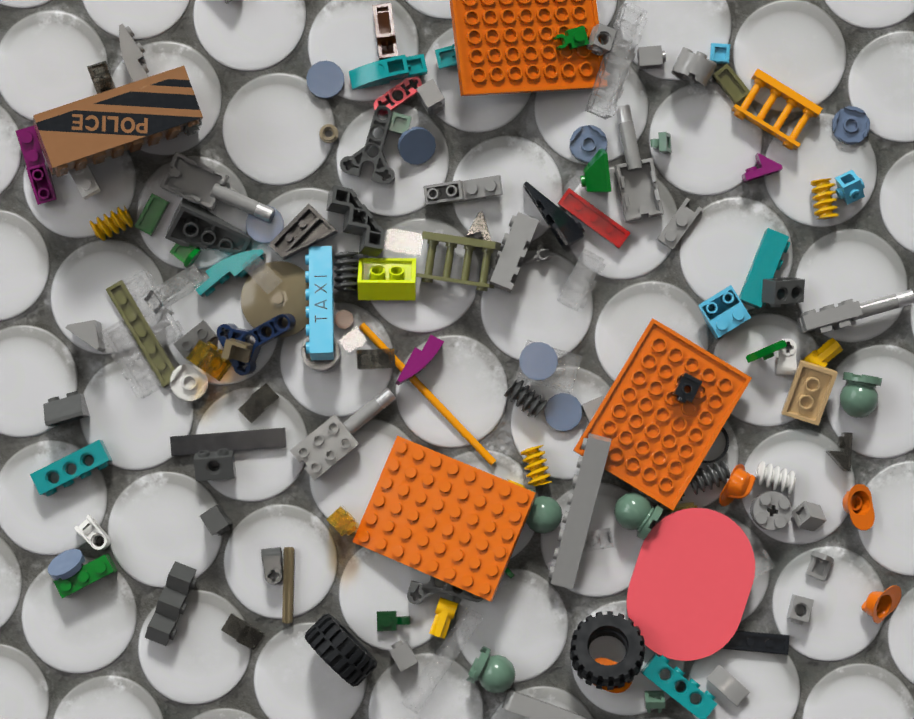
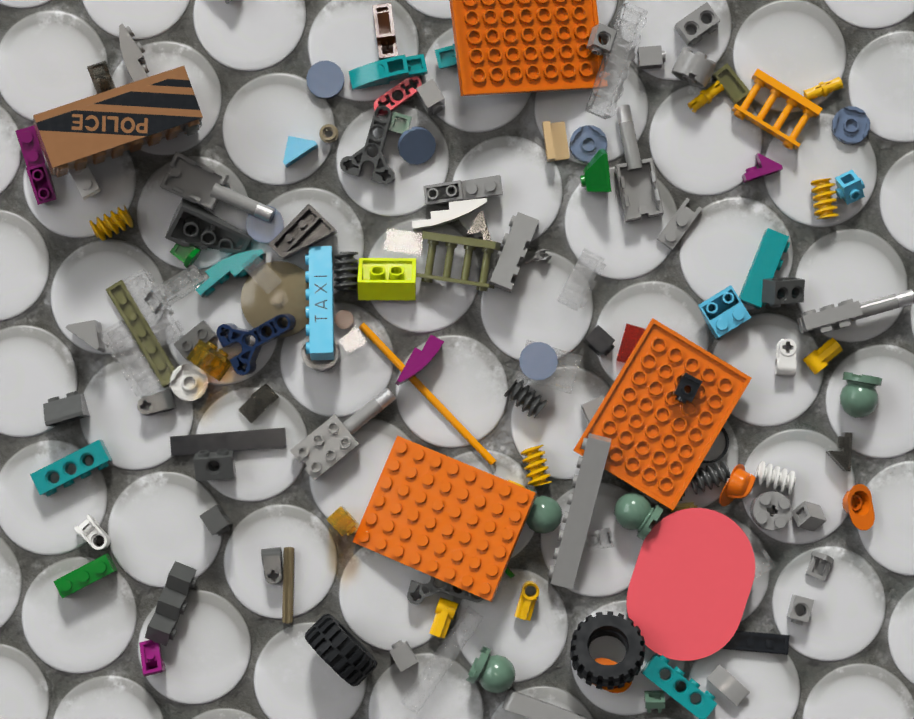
(66, 564): sand blue tile -> none
(151, 214): green tile -> none
(151, 658): none -> magenta slope
(160, 402): none -> dark grey piece
(237, 350): dark tan panel -> none
(242, 631): clear smoke slope -> none
(297, 149): none -> medium azure slope
(357, 220): dark grey brick -> none
(375, 359): clear smoke slope -> none
(389, 620): dark green plate -> none
(456, 210): none -> white slope
(526, 602): none -> yellow piece
(555, 141): none -> tan panel
(560, 223): black wedge -> none
(563, 412): sand blue tile -> none
(573, 38): green plate -> none
(593, 218): red plate -> none
(600, 341): none -> black brick
(629, 340): none -> clear red tile
(662, 143): sand green tile -> none
(694, 20): none -> light grey brick
(705, 96): none -> yellow pin
(720, 53): medium azure tile -> none
(766, 352): green plate -> none
(809, 392): tan plate -> none
(823, 89): none -> yellow pin
(881, 604): orange piece -> none

